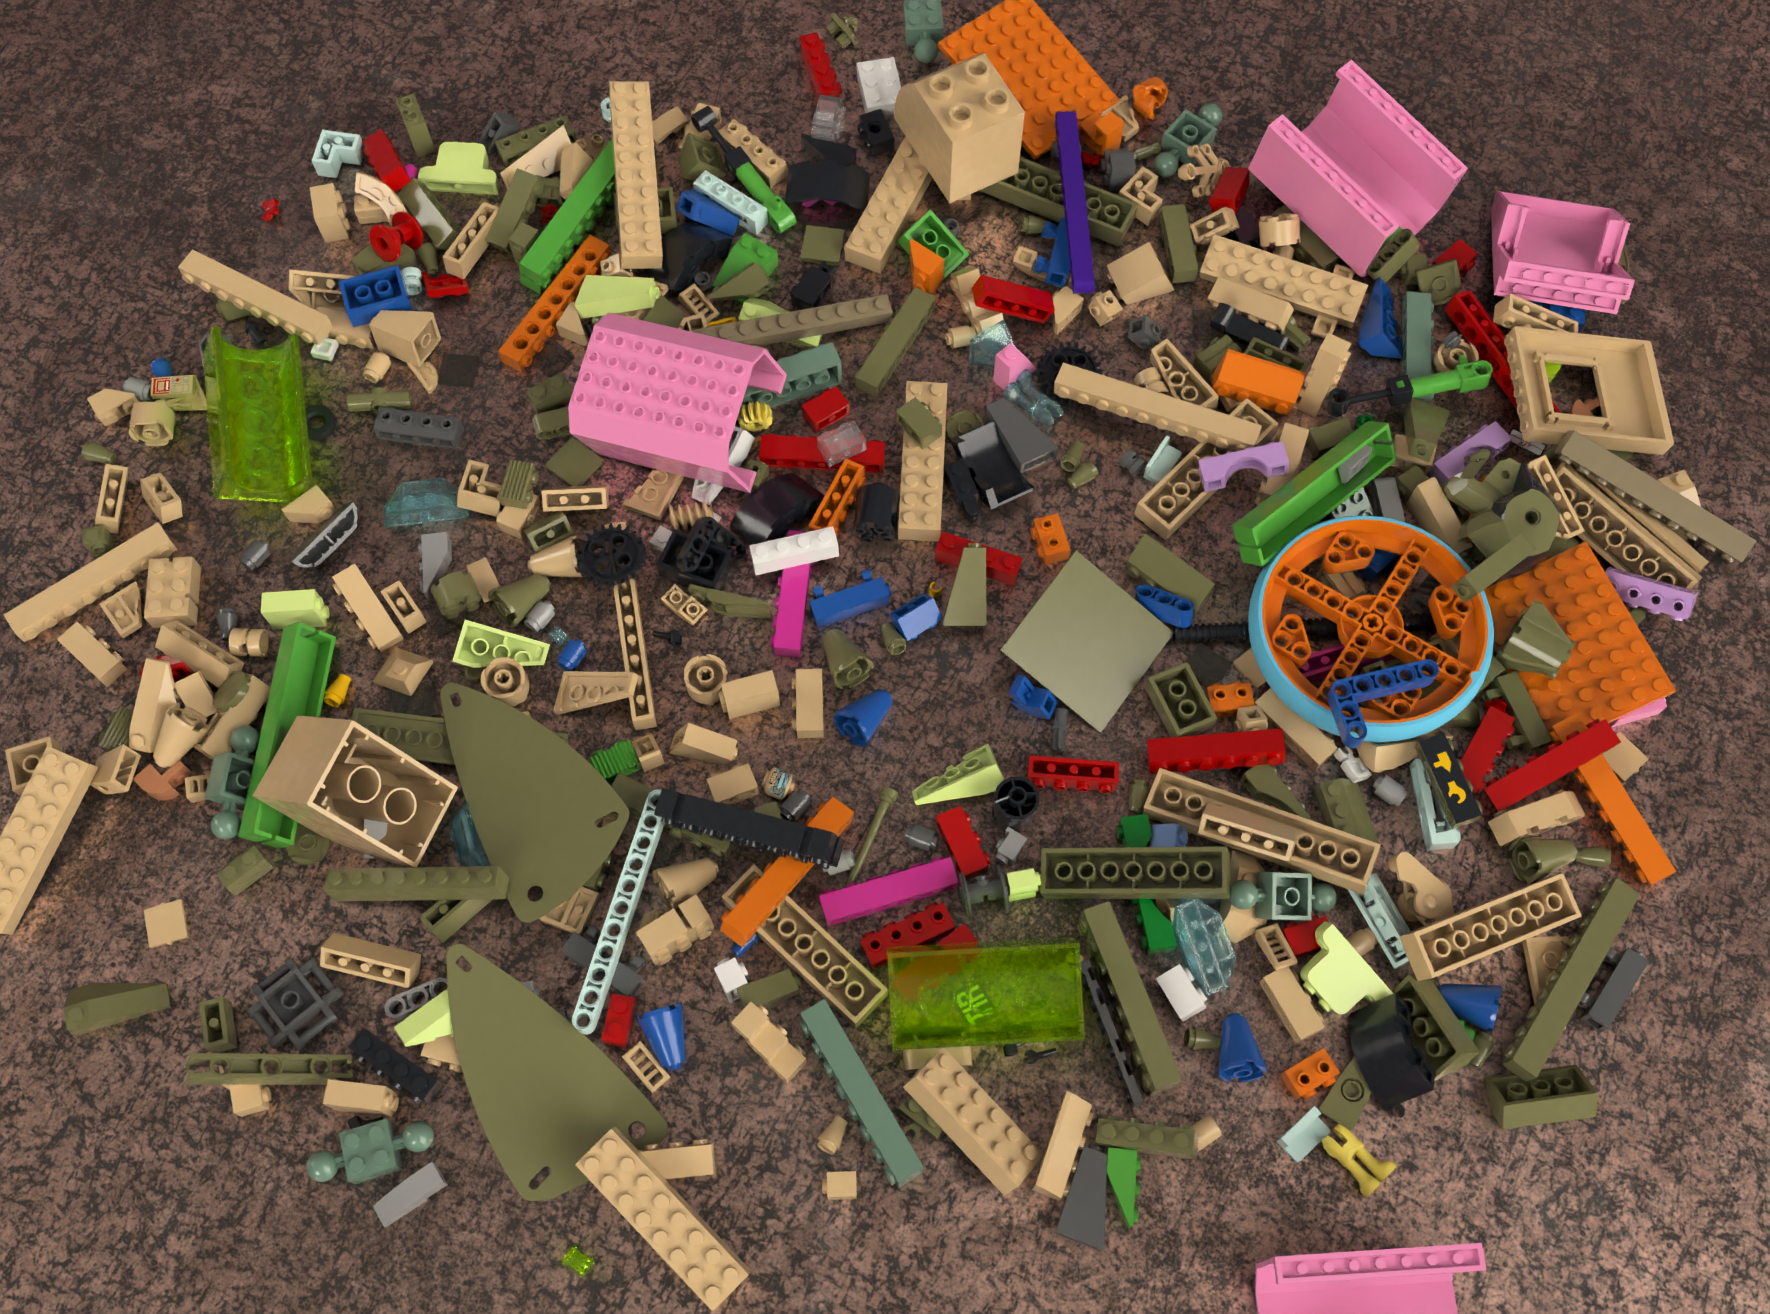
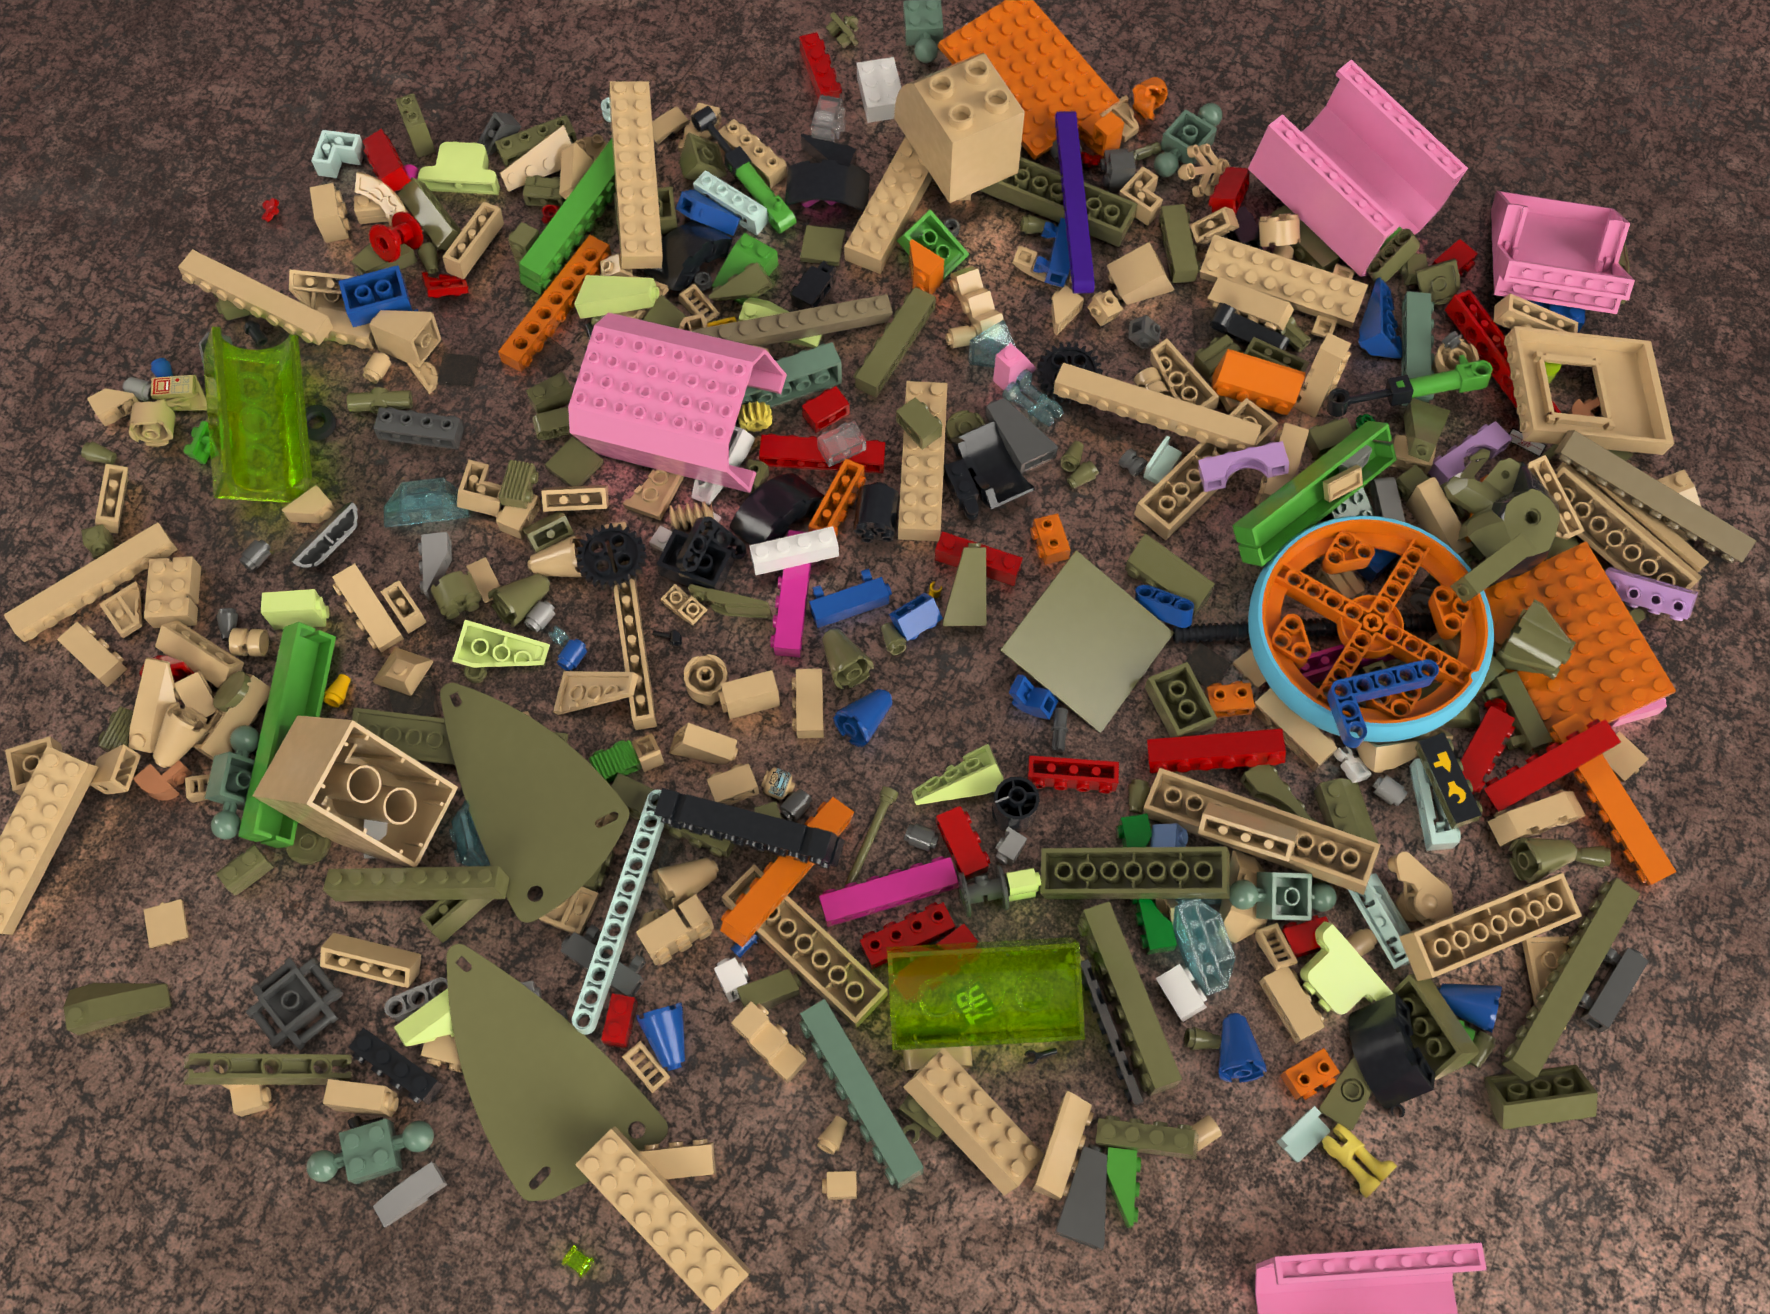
(161, 498): tan brick -> none
(201, 445): none -> bright green hips
(218, 1025): olive brick -> none
(325, 350): white plate -> none
(412, 280): light aqua wheel -> none
(503, 670): tan brick -> none
(515, 208): olive brick -> none
(570, 326): tan slope -> none
(845, 863): light grey brick -> none
(876, 132): black brick -> none
(1011, 1049): black hand -> none
(1013, 299): red brick -> none
(1250, 719): tan brick -> none
(1342, 483): none -> tan tile

